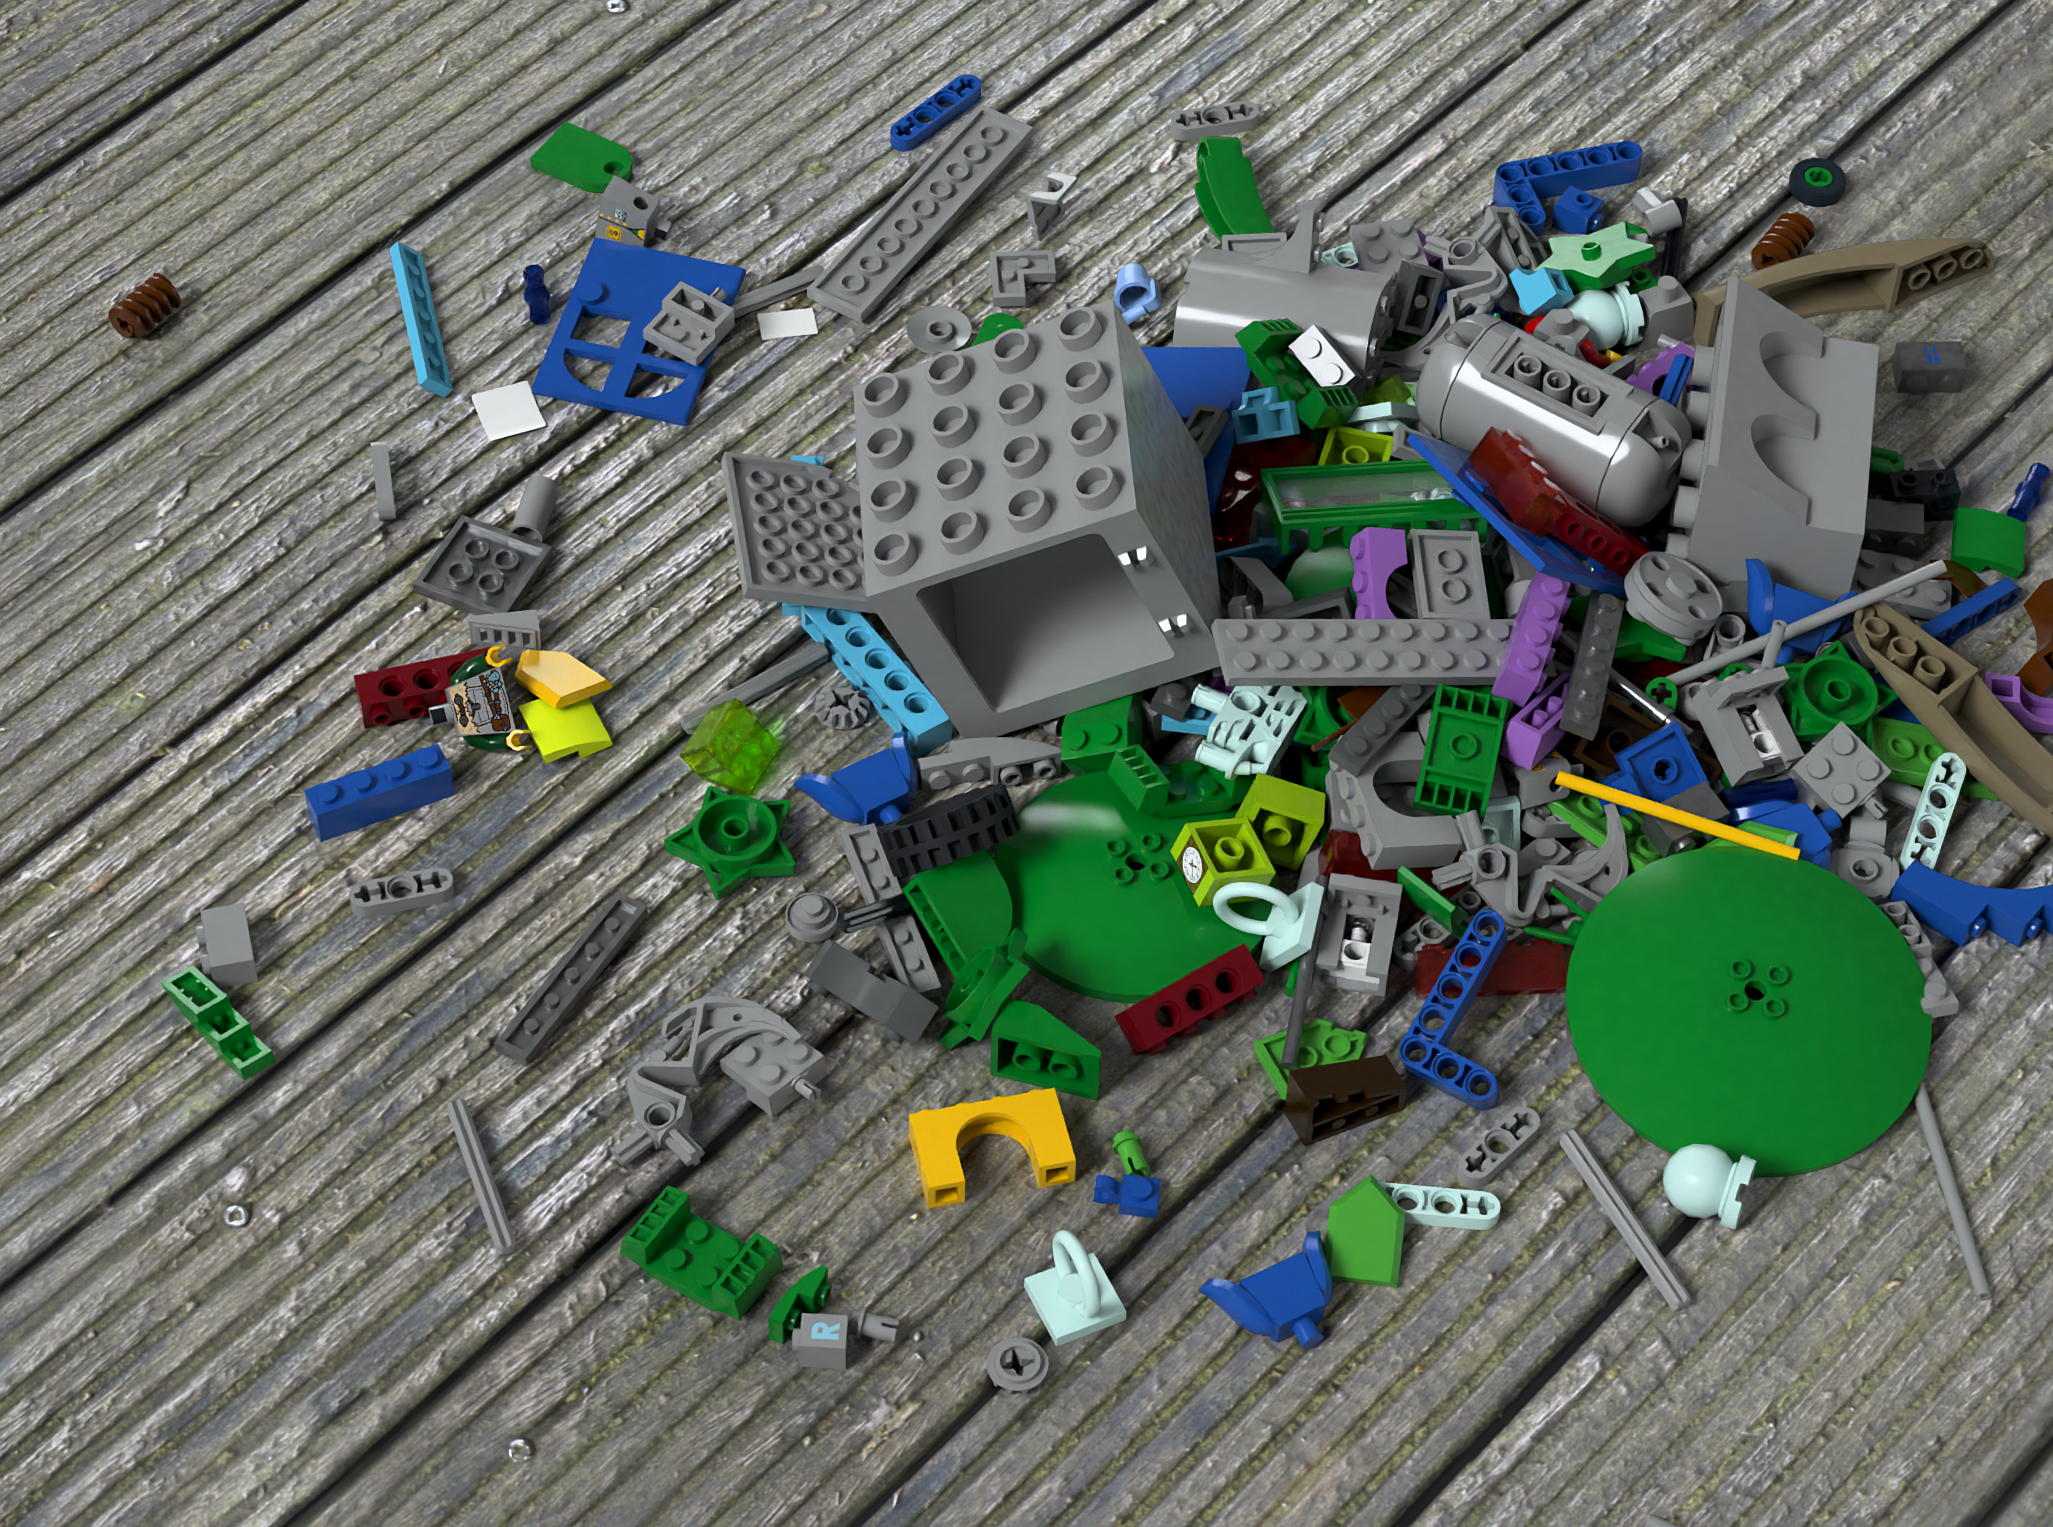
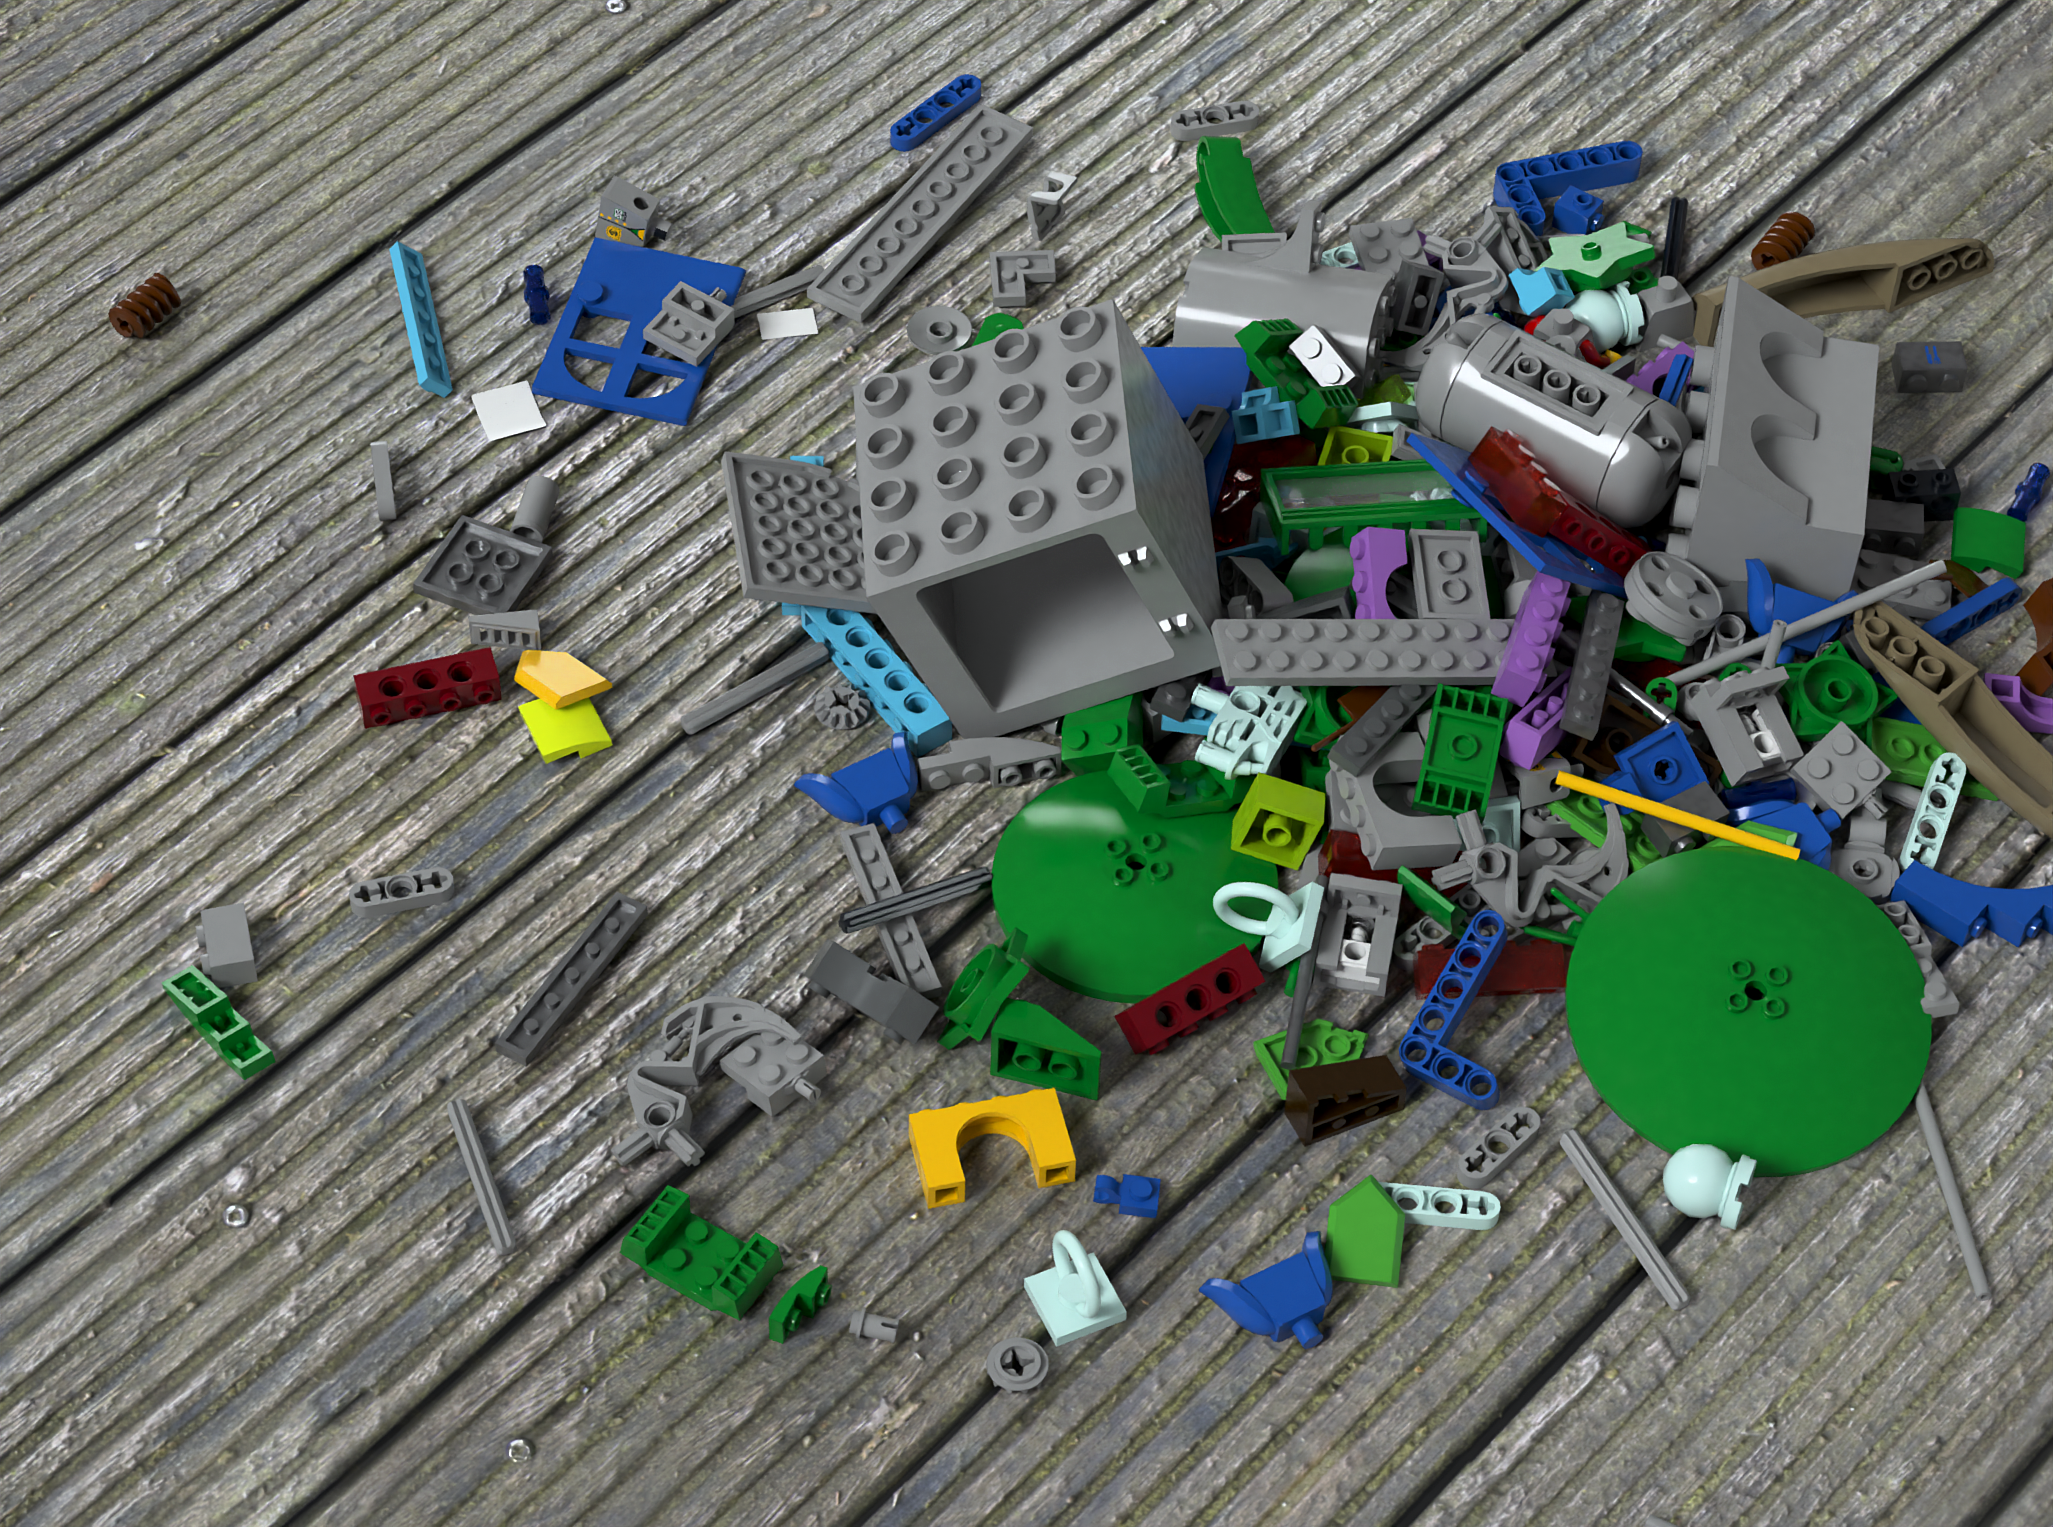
(379, 792): blue brick -> none
(480, 705): torso -> none
(582, 158): green tile -> none
(731, 748): clear neon green slope -> none
(735, 840): green plate -> none
(812, 917): light grey plate -> none
(822, 1341): light grey brick -> none
(949, 830): black tyre -> none
(962, 907): green brick -> none
(1130, 1153): bright green pin -> none
(1136, 292): light blue piece -> none
(1218, 855): lime brick -> none
(1655, 212): light grey piece -> none
(1817, 182): black bush -> none

